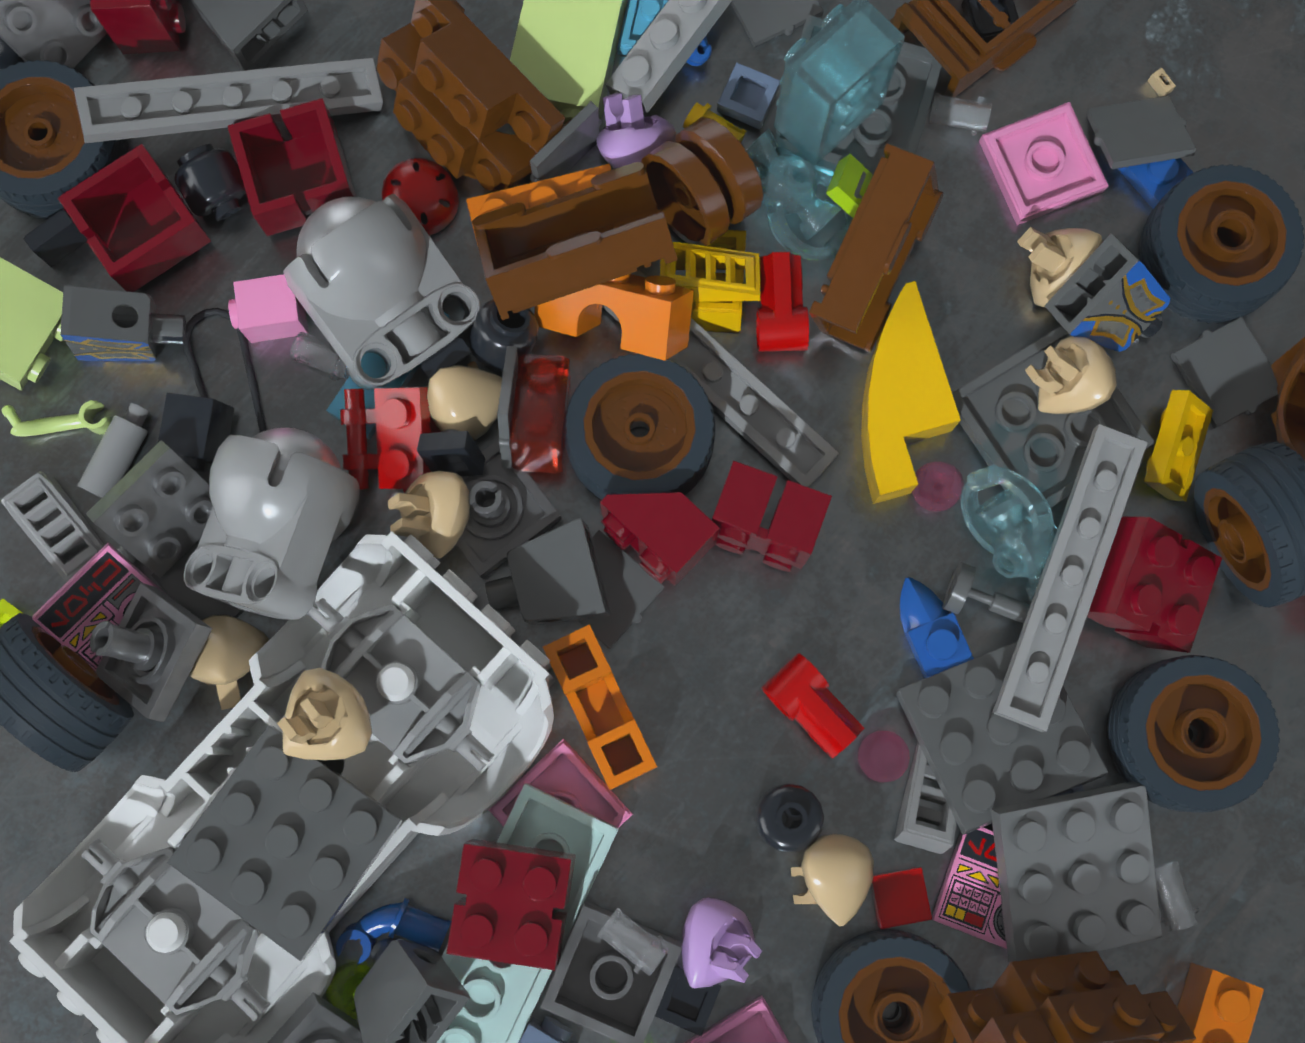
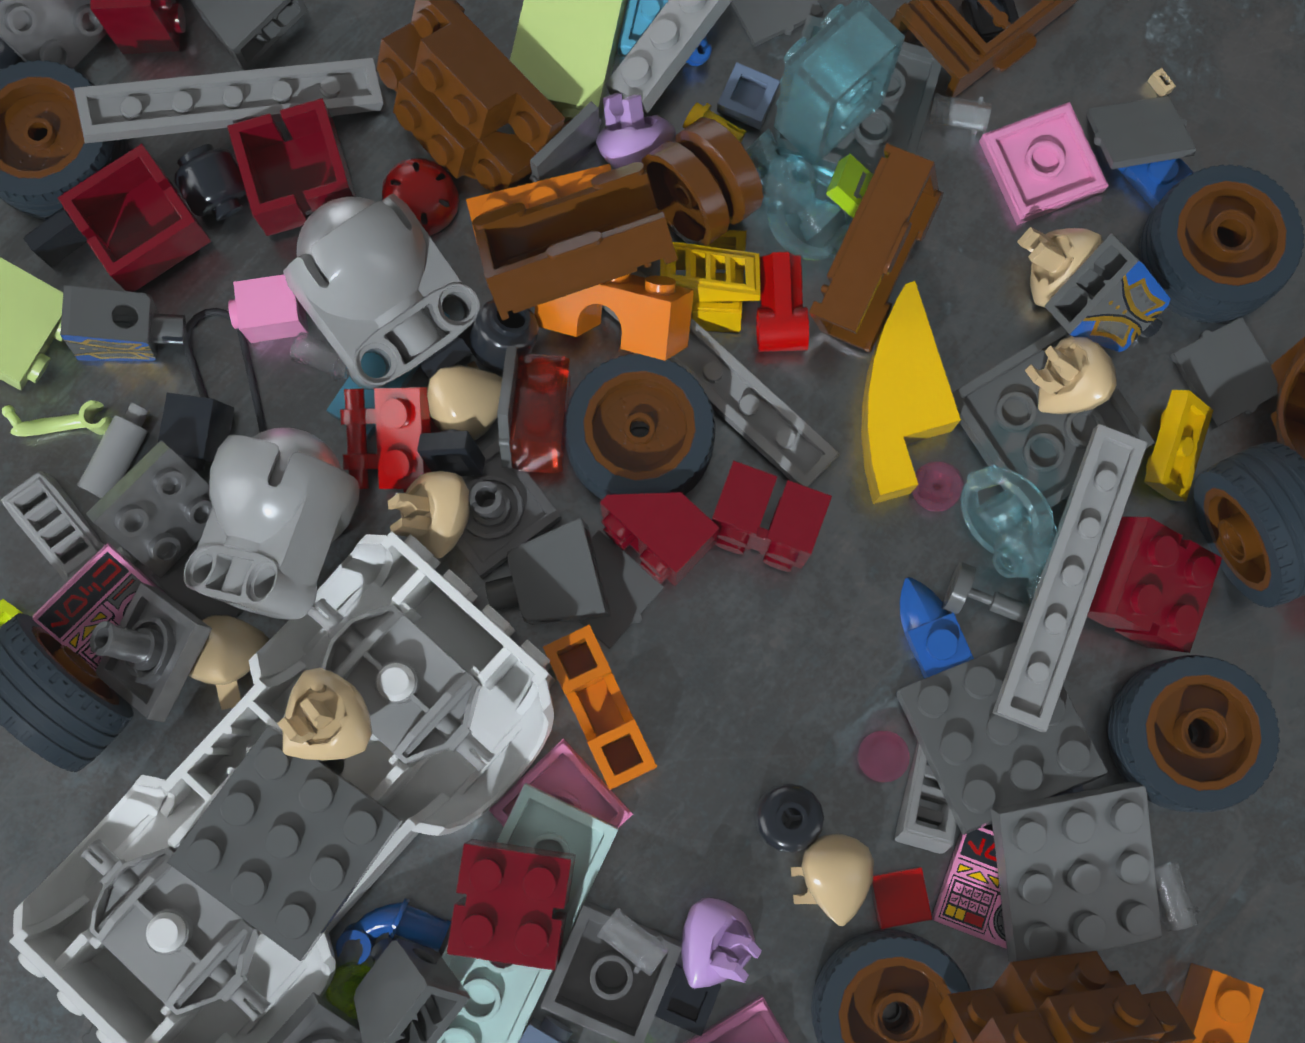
(805, 697): red piece -> none

